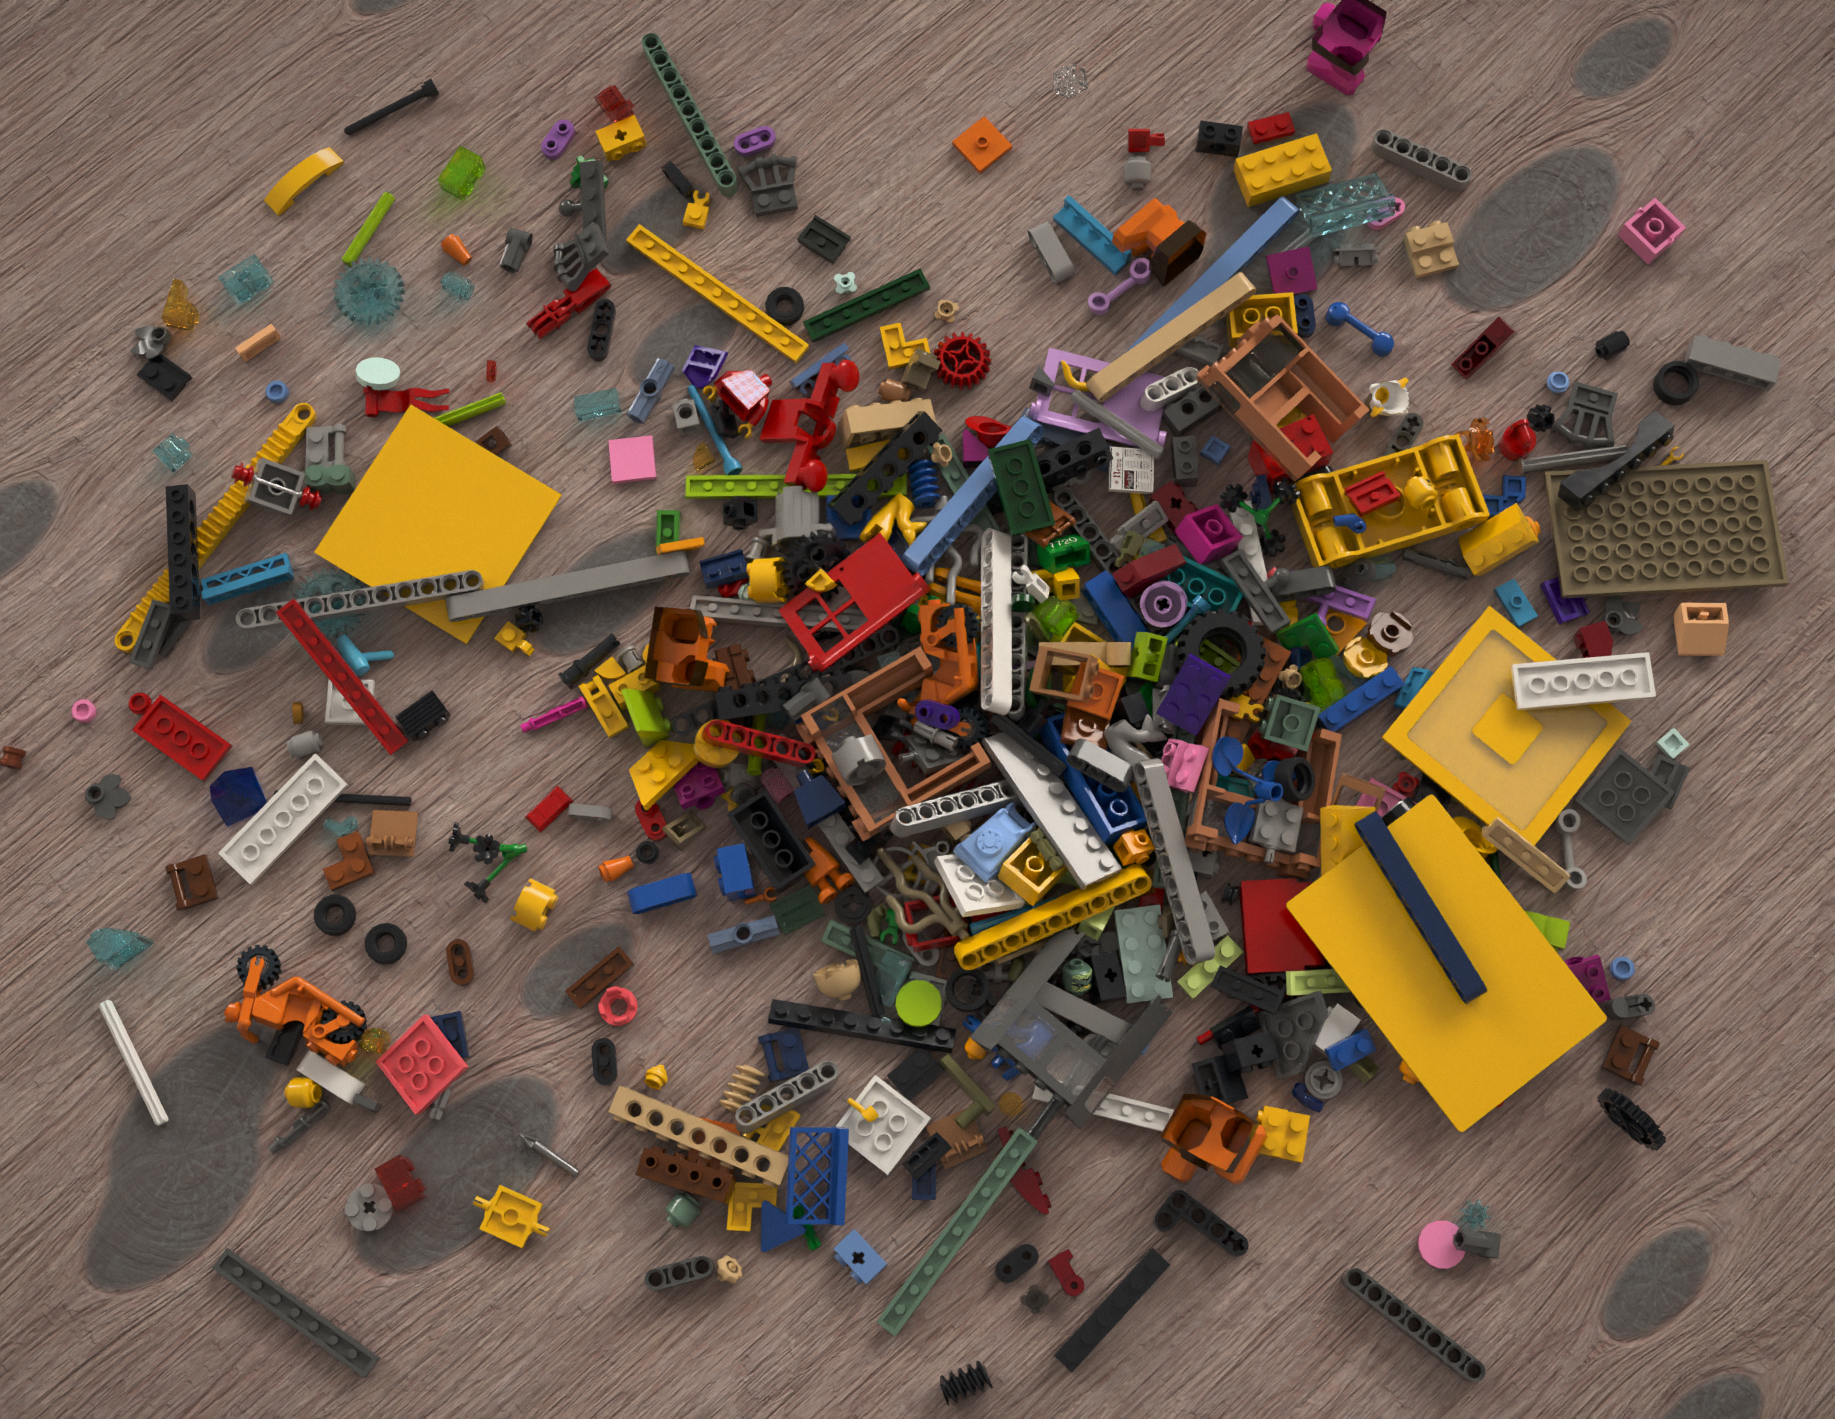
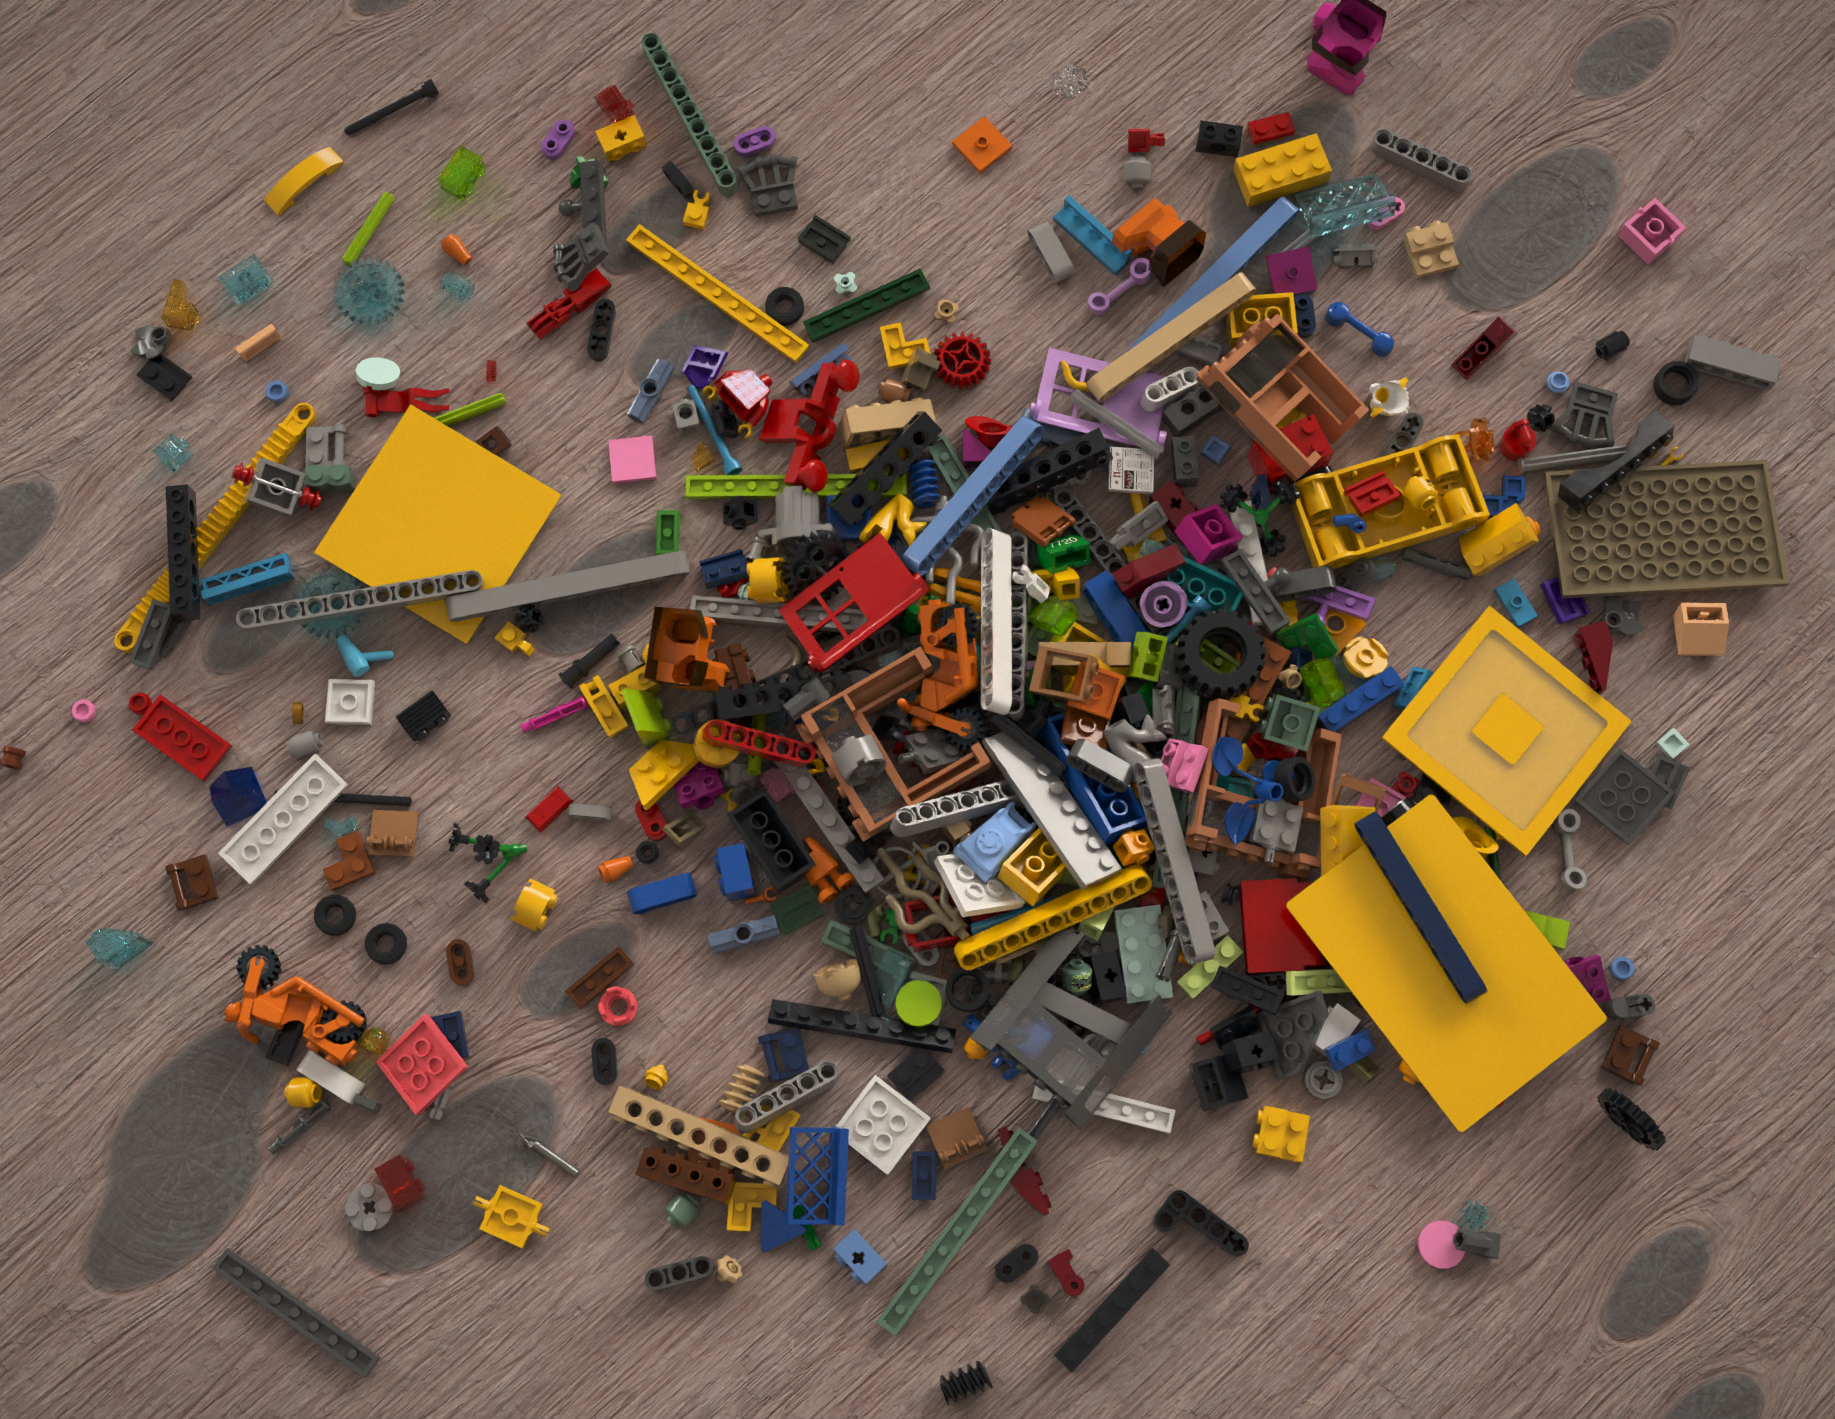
(110, 798): dark grey plate -> none
(133, 1062): white axle -> none
(342, 676): red plate -> none
(517, 244): dark grey piece -> none
(597, 404): clear light blue panel -> none
(610, 670): yellow tile -> none
(684, 545): light orange tile -> none
(817, 799): dark blue torso -> none
(820, 582): yellow tile -> none
(869, 1114): yellow hand -> none
(926, 1155): black plate -> none
(935, 714): dark purple plate -> none
(935, 735): light grey axle -> none
(941, 454): tan plate -> none
(981, 1102): olive piece -> none
(1010, 1104): clear yellow piece -> none
(1021, 487): dark green plate -> none
(1023, 603): dark green tile -> none
(1036, 628): olive axle -> none
(1041, 382): dark grey slope -> none
(1047, 850): olive axle -> none
(1130, 547): olive plate -> none
(1193, 694): dark purple plate -> none
(1209, 1134): orange piece -> none
(1306, 1100): clear blue arm -> none
(1382, 640): plate -> none
(1424, 1329): dark grey beam -> none
(1525, 854): tan fence -> none
(1583, 681): white plate -> none

